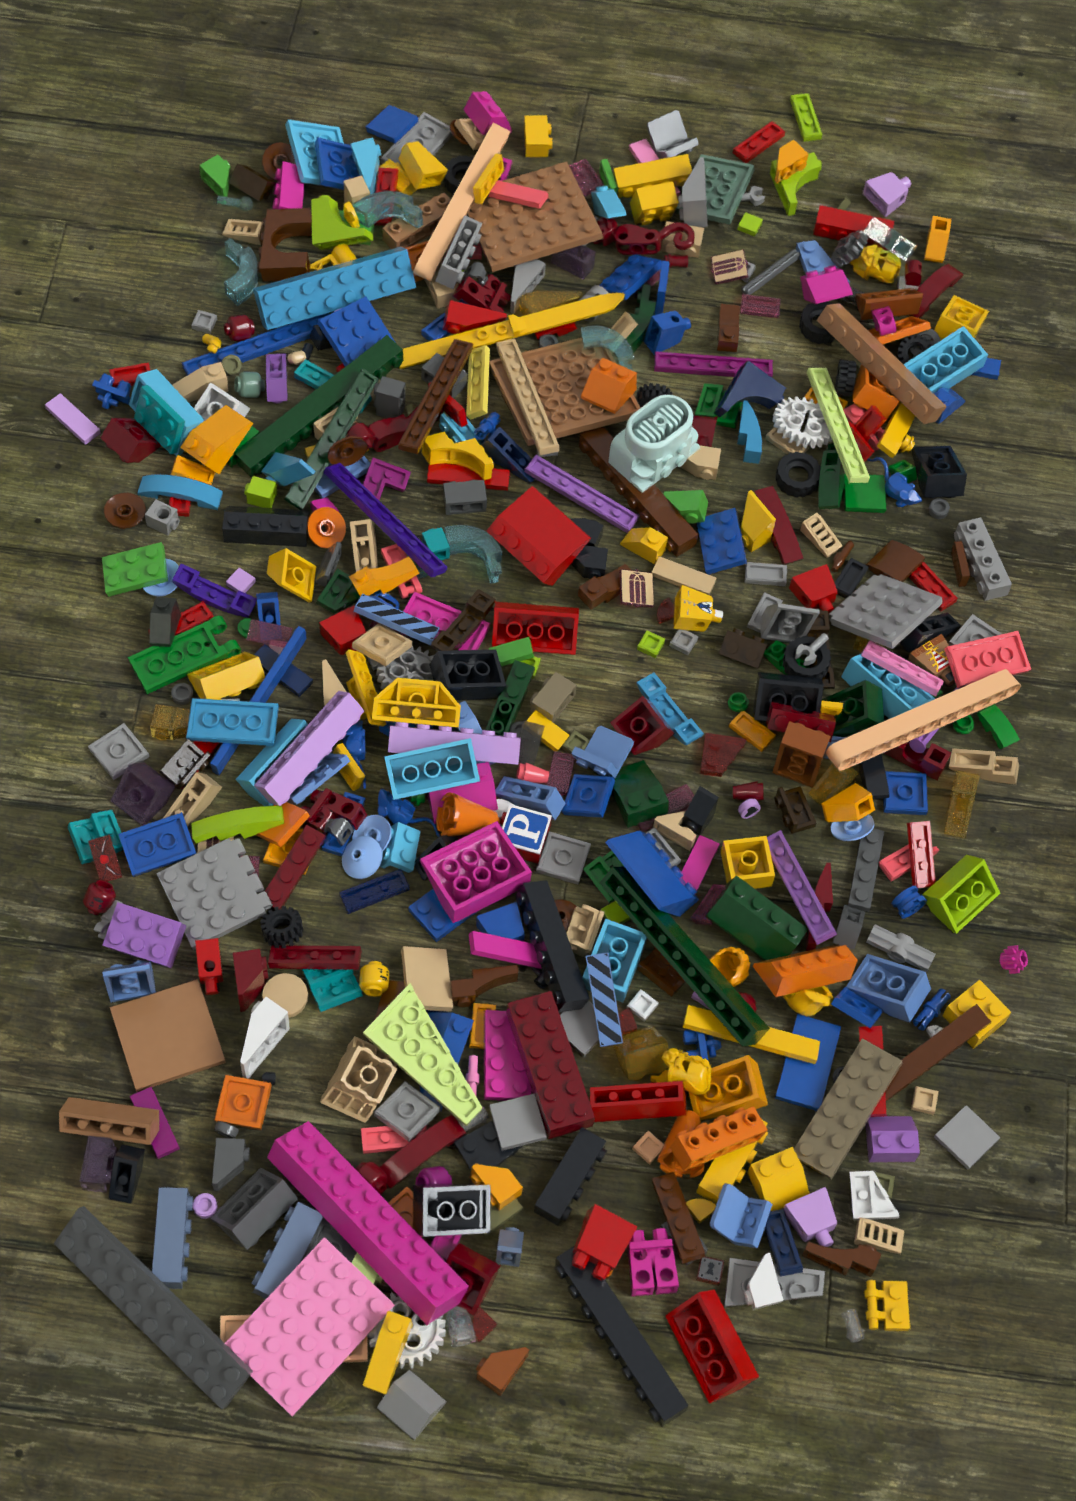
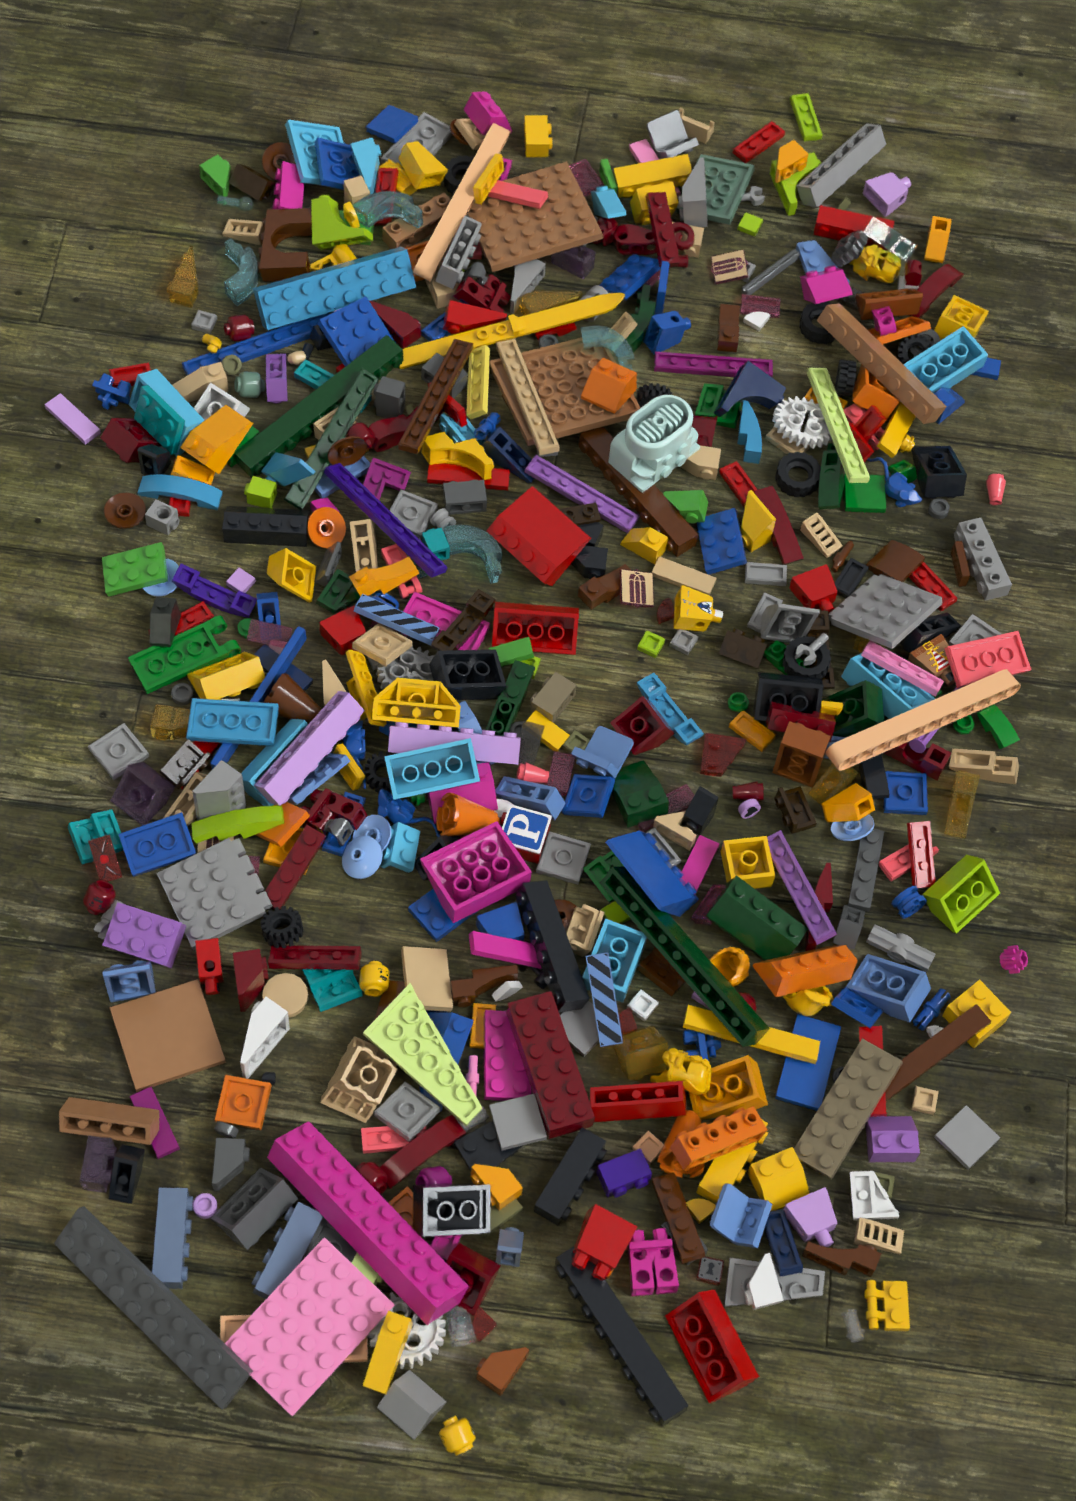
(153, 459): none -> black slope
(184, 286): none -> clear yellow slope
(219, 792): none -> light grey slope
(292, 700): none -> reddish brown cone
(370, 772): none -> black tyre
(374, 891): clear blue tile -> none
(399, 324): none -> dark red slope
(413, 511): none -> light grey tile
(442, 519): none -> light grey wheel
(457, 1435): none -> yellow head
(506, 990): none -> white tile
(583, 513): none -> dark brown bracket
(624, 1173): none -> dark purple brick
(662, 228): none -> dark red plate
(697, 129): none -> tan hinge
(737, 481): none -> red tile
(756, 319): none -> white tile
(841, 165): none -> light grey brick
(995, 488): none -> coral cone

